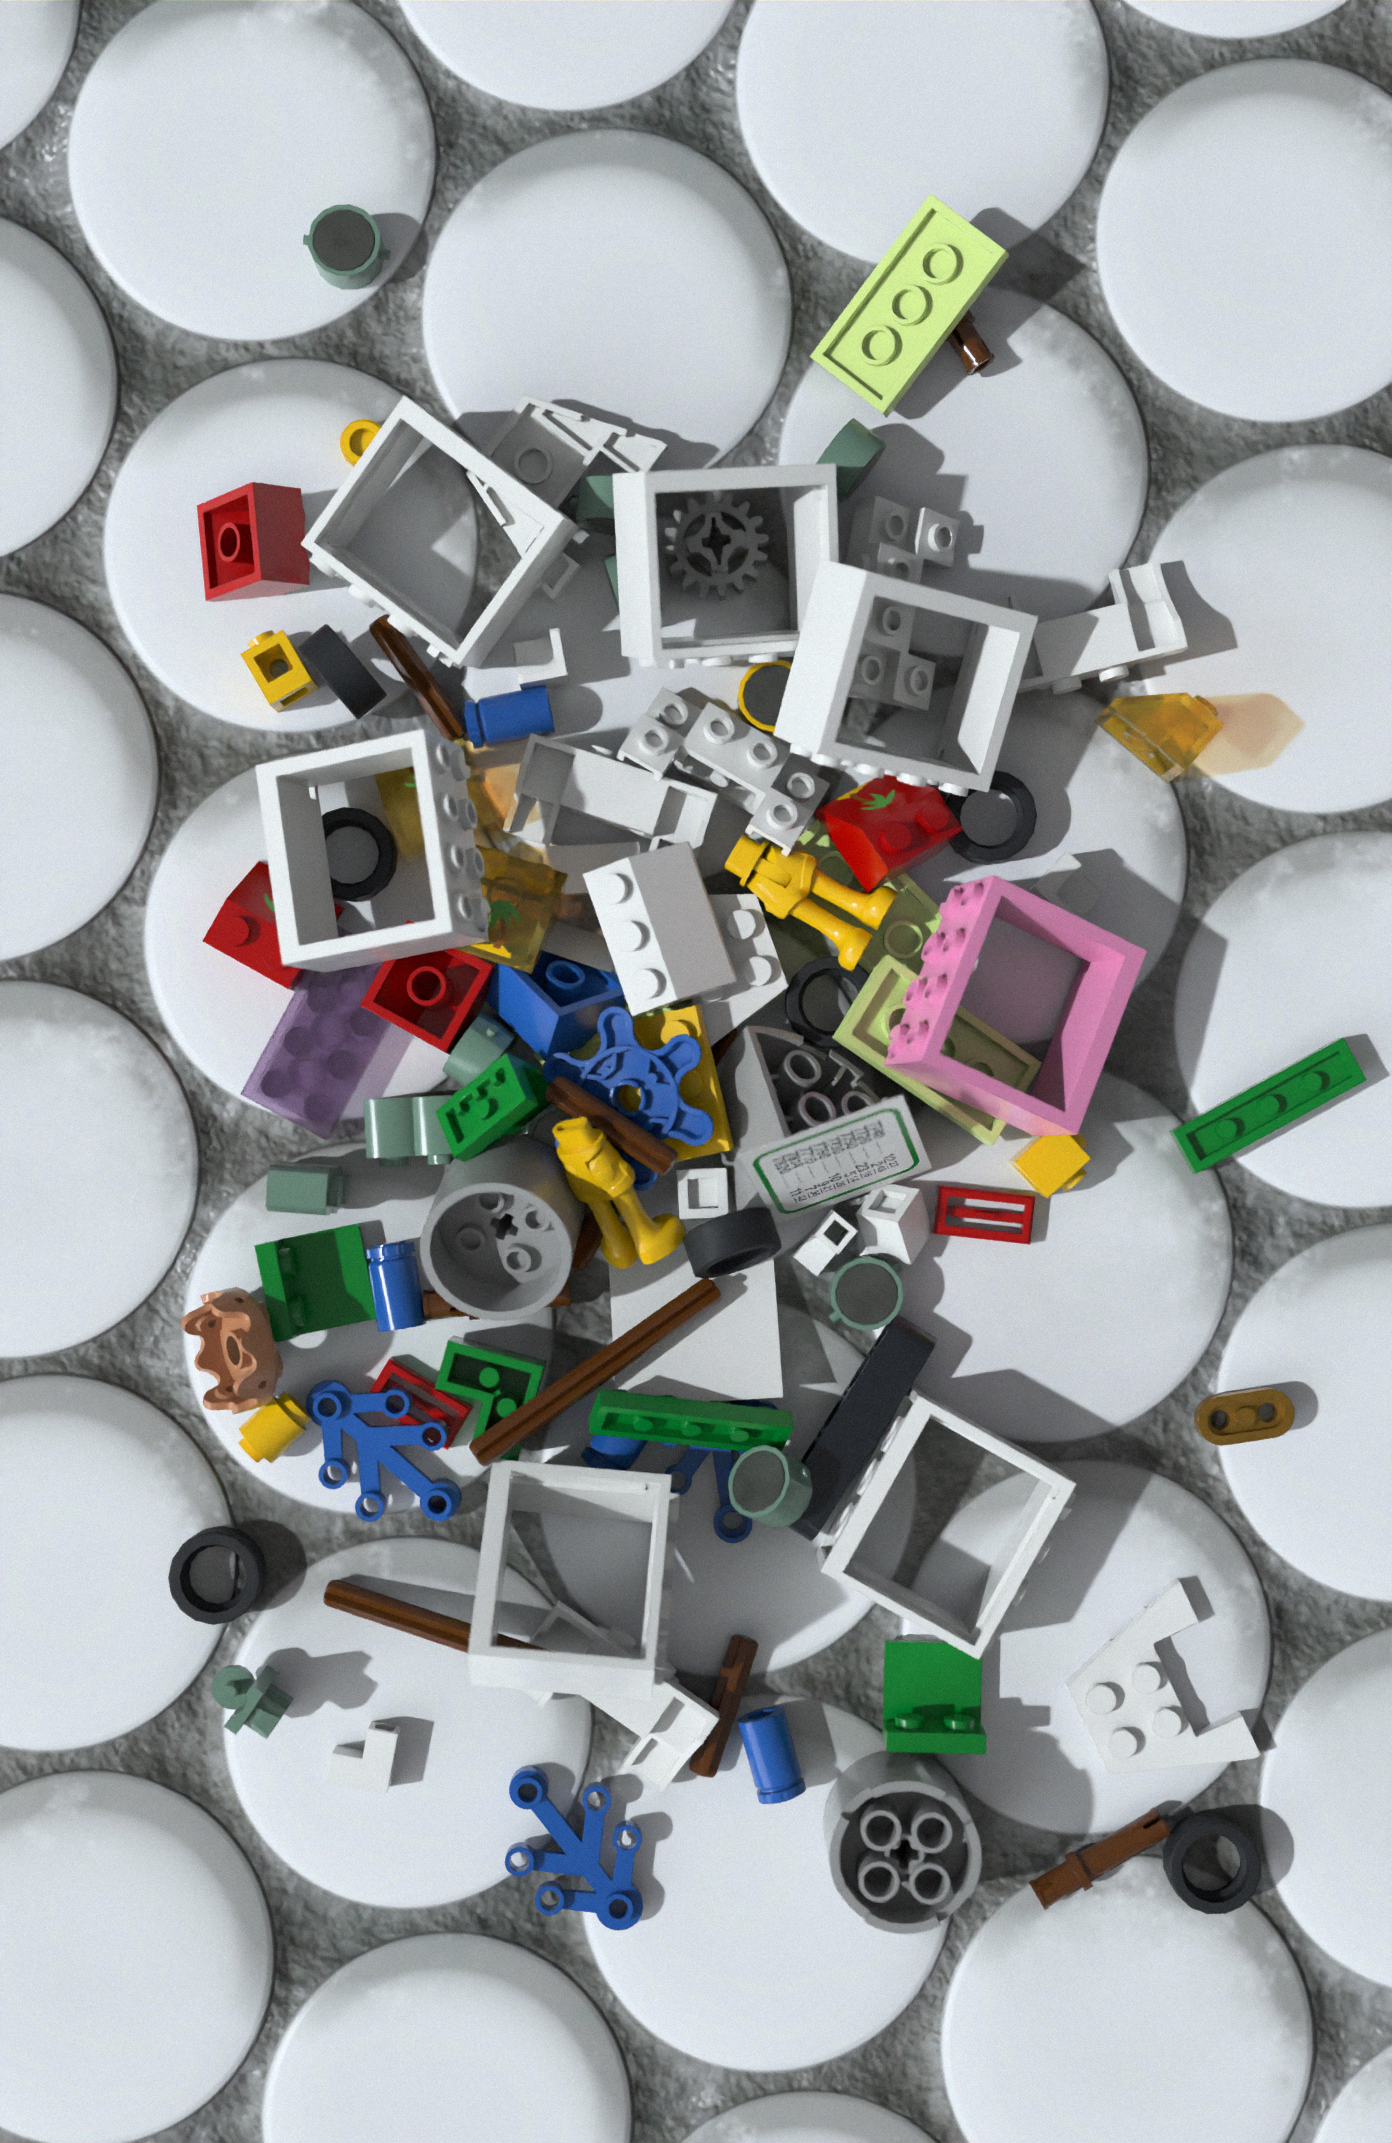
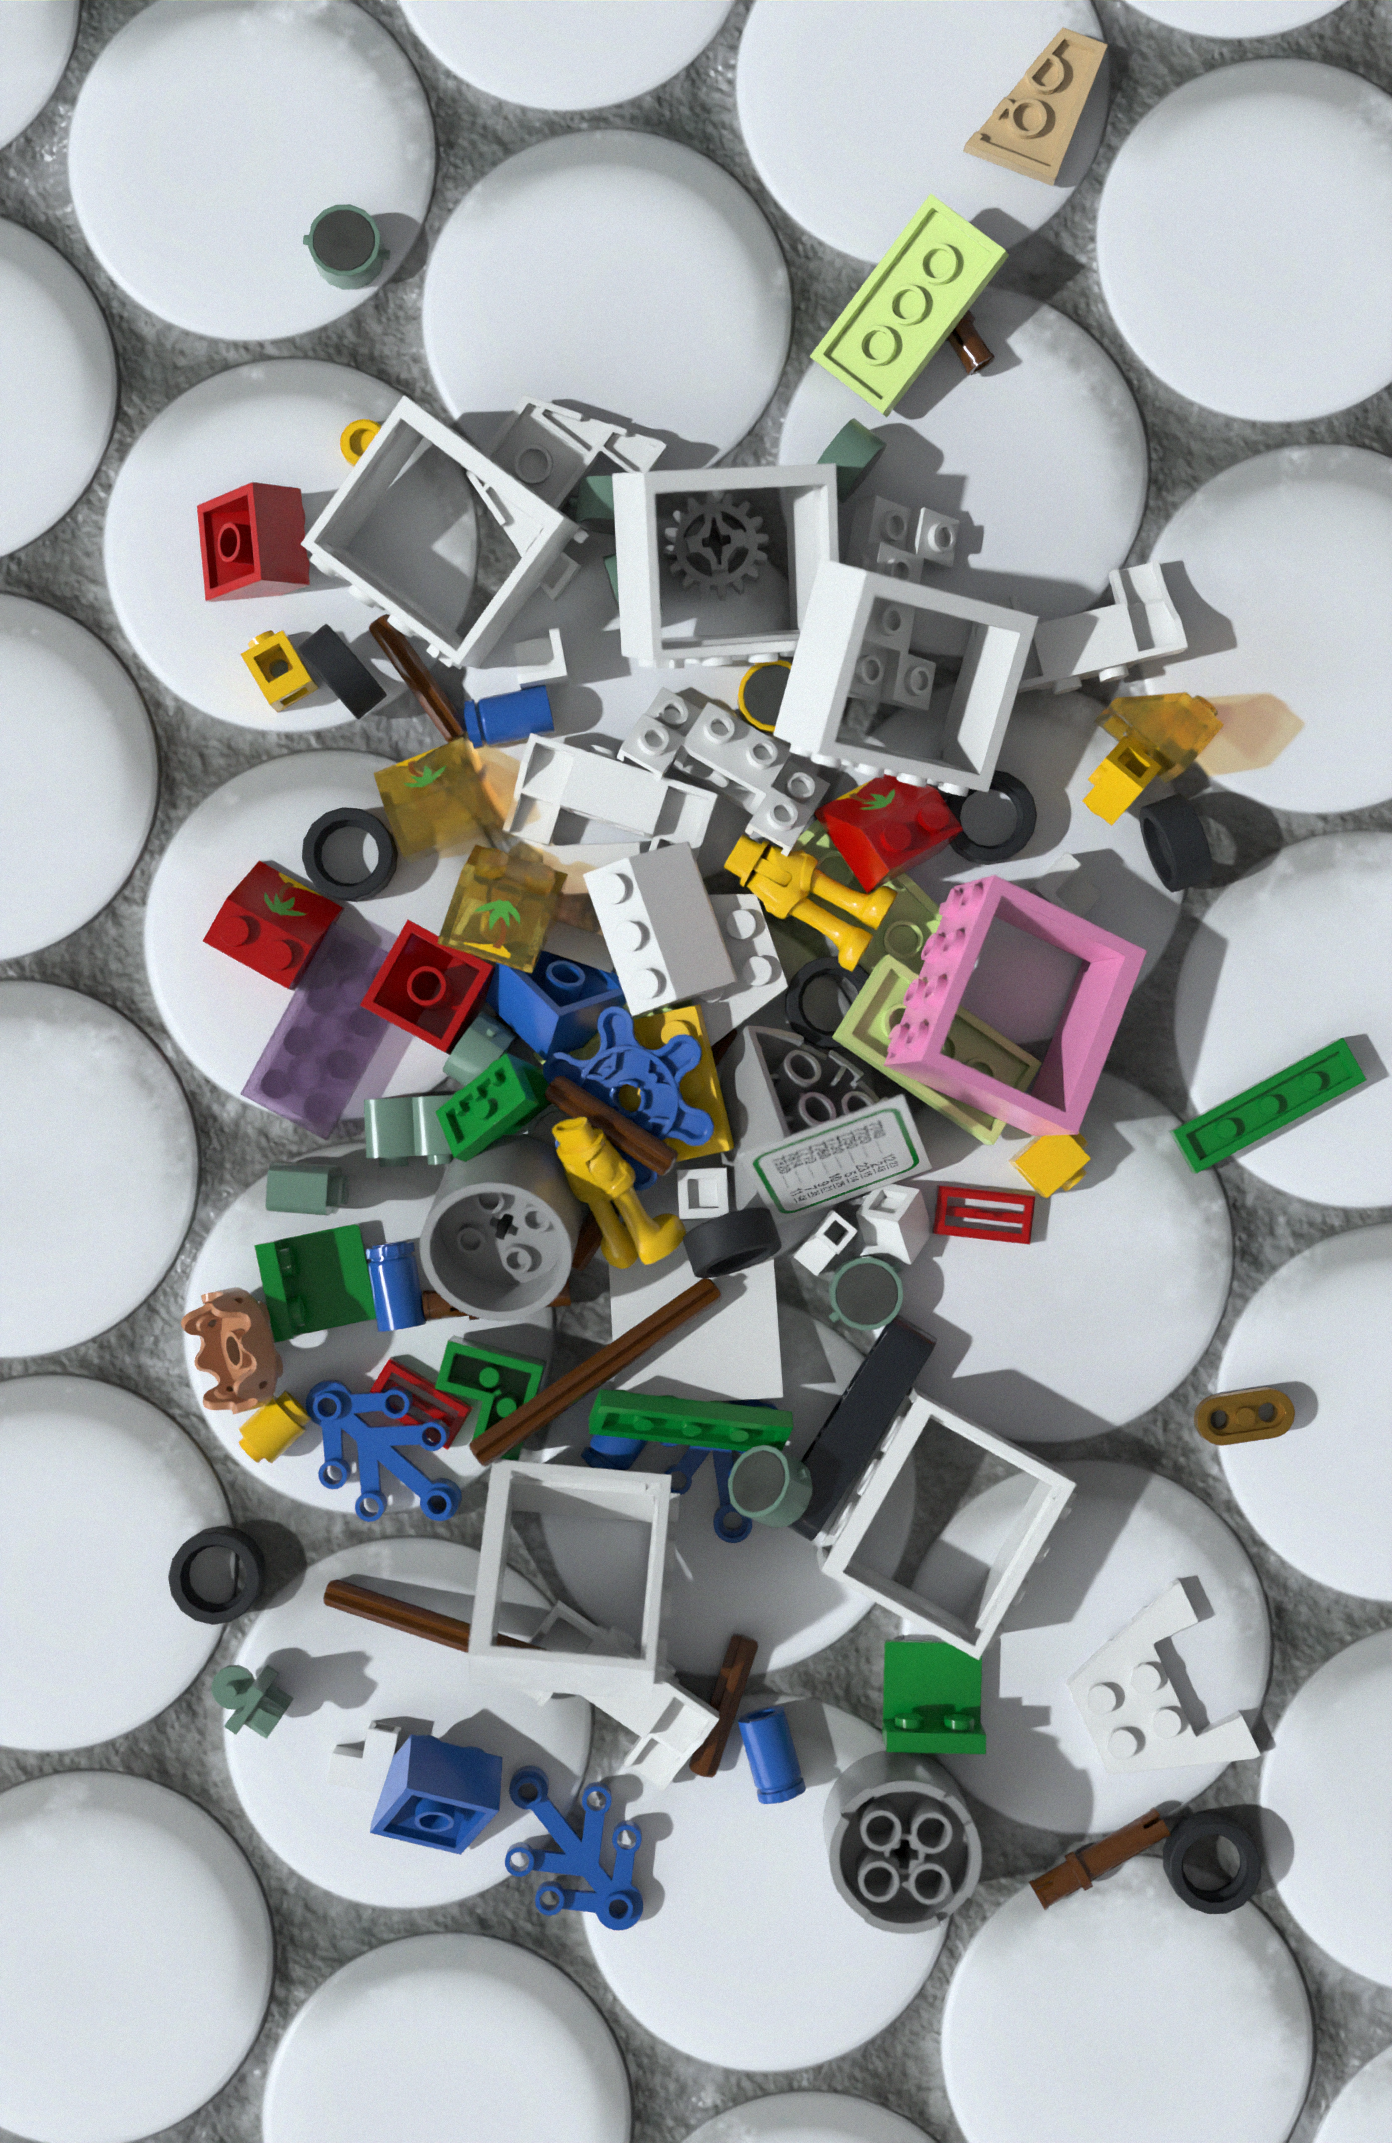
(301, 863): white window -> none
(438, 1794): none -> blue slope
(1040, 114): none -> tan wing
(1119, 780): none -> yellow brick
(1176, 843): none -> black tyre

